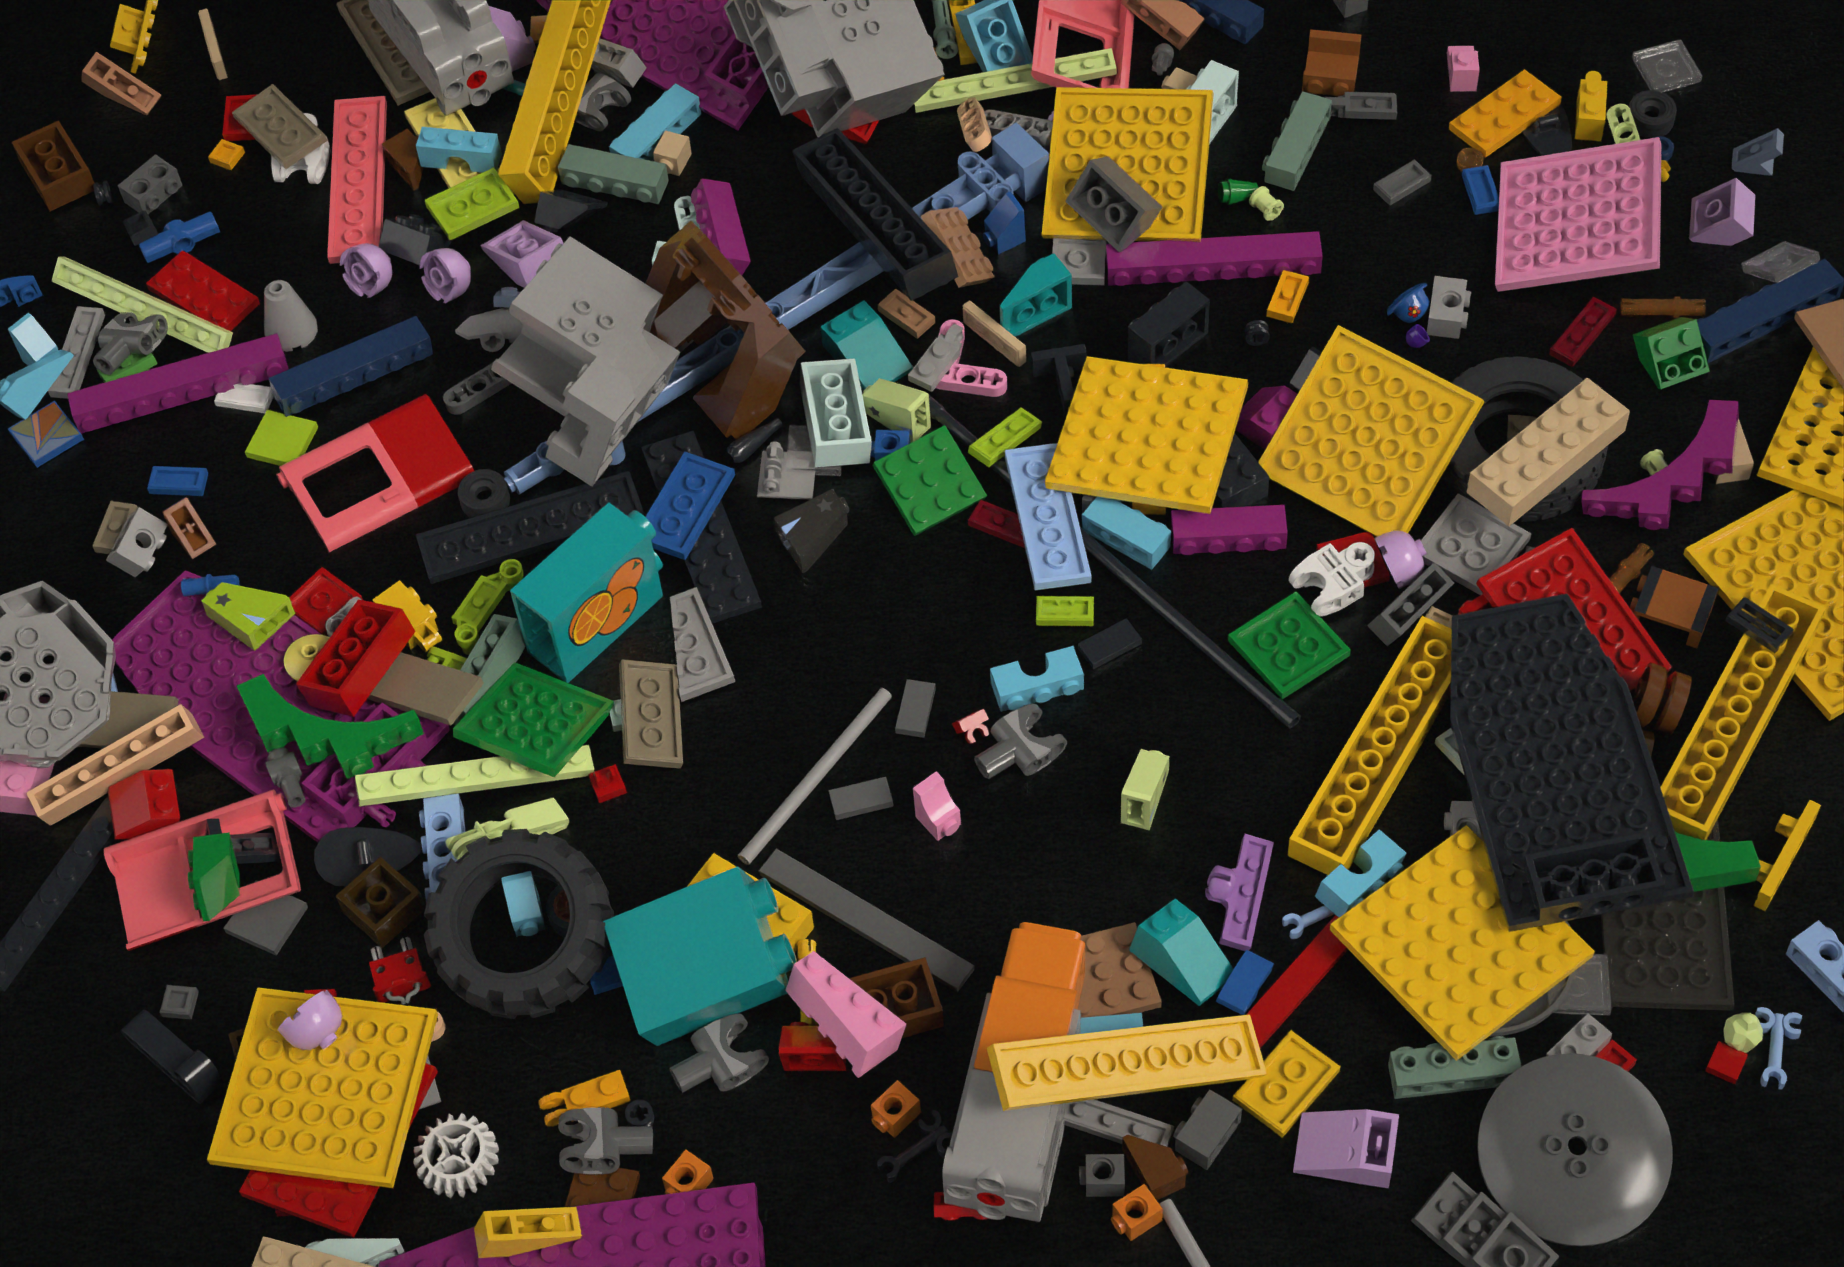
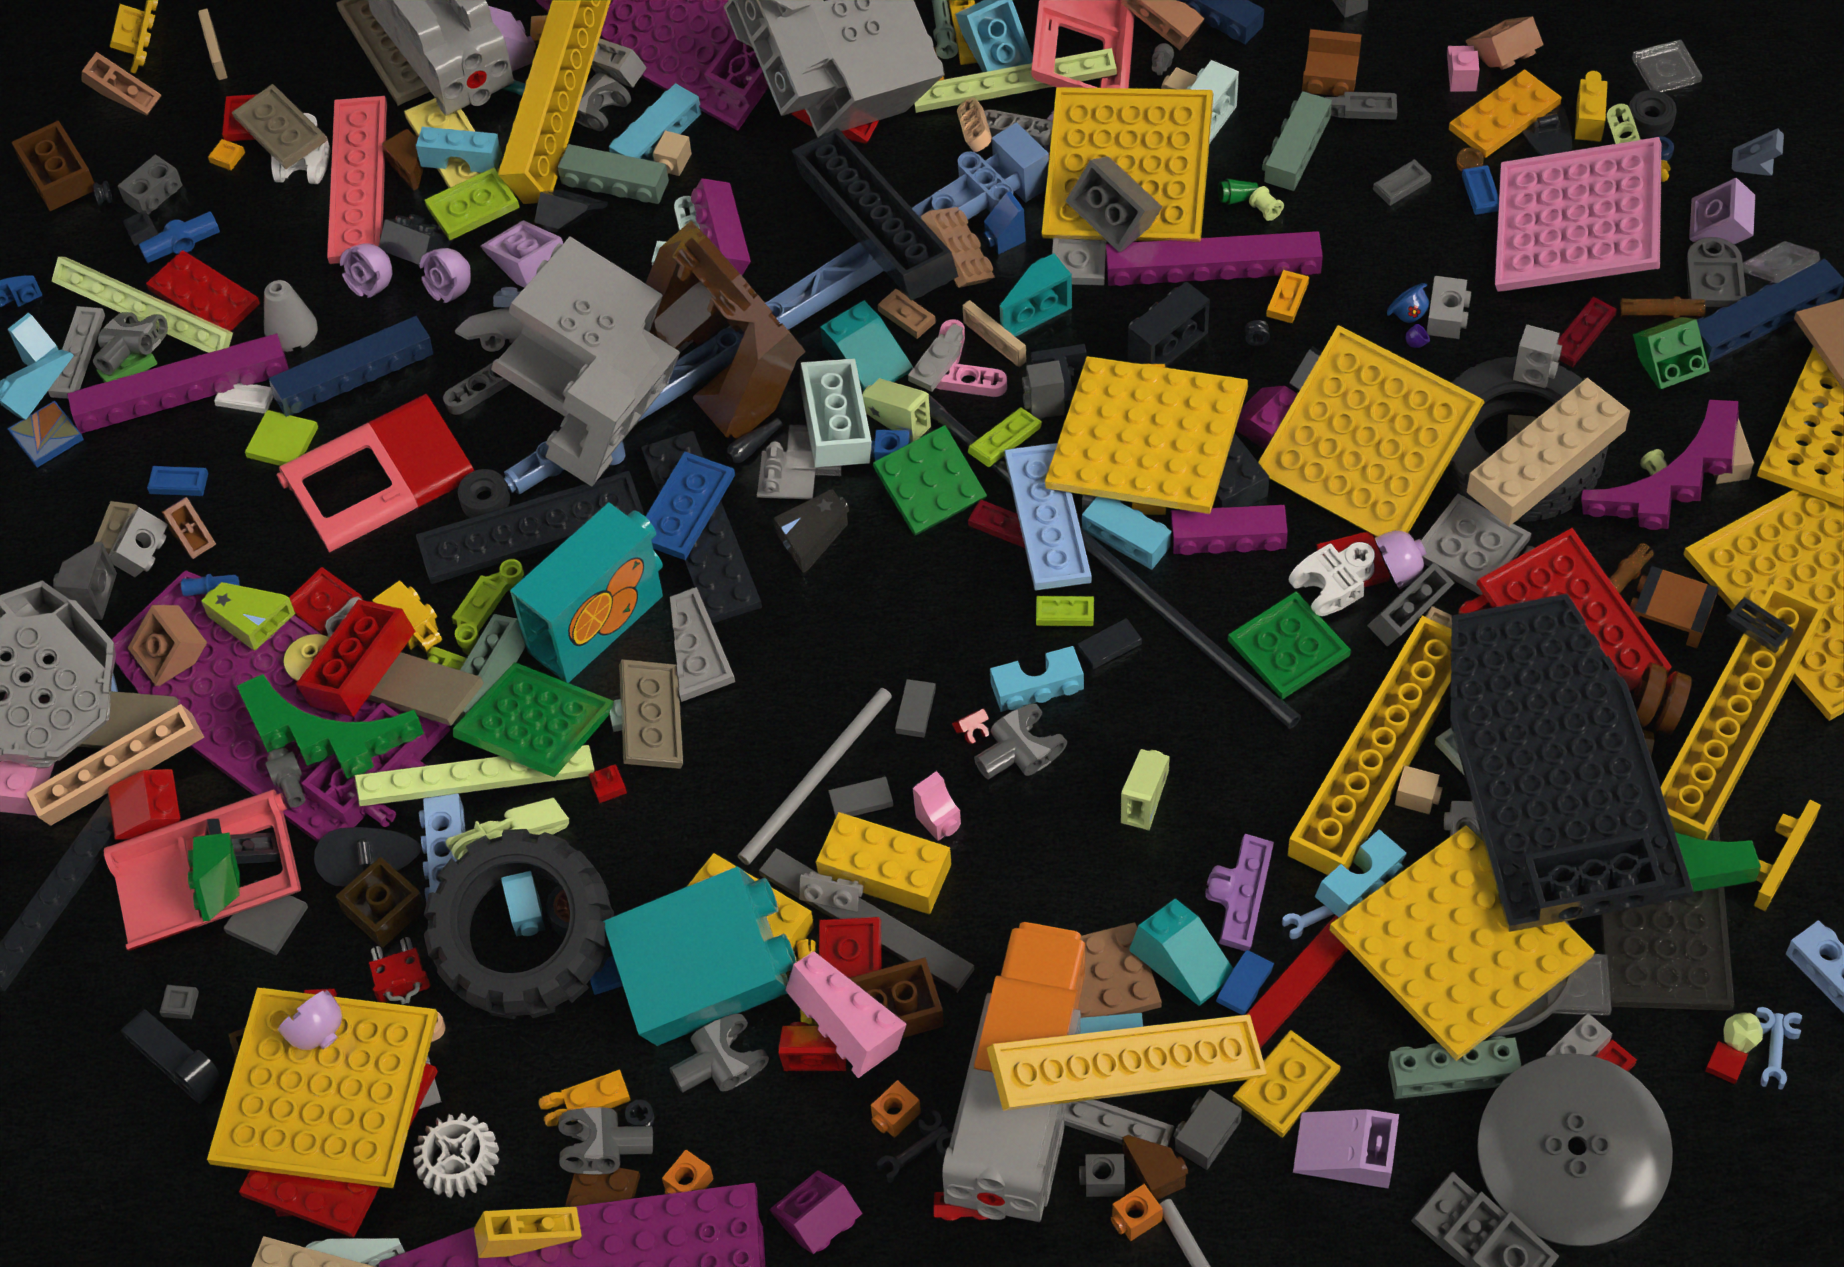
(87, 579): none -> flat silver slope
(166, 643): none -> nougat slope
(816, 1211): none -> magenta slope
(824, 891): none -> light grey hinge
(851, 944): none -> red plate
(885, 862): none -> yellow brick
(1044, 390): none -> dark grey brick
(1418, 790): none -> tan brick
(1507, 42): none -> nougat slope
(1537, 356): none -> light grey brick
(1715, 276): none -> dark grey tile

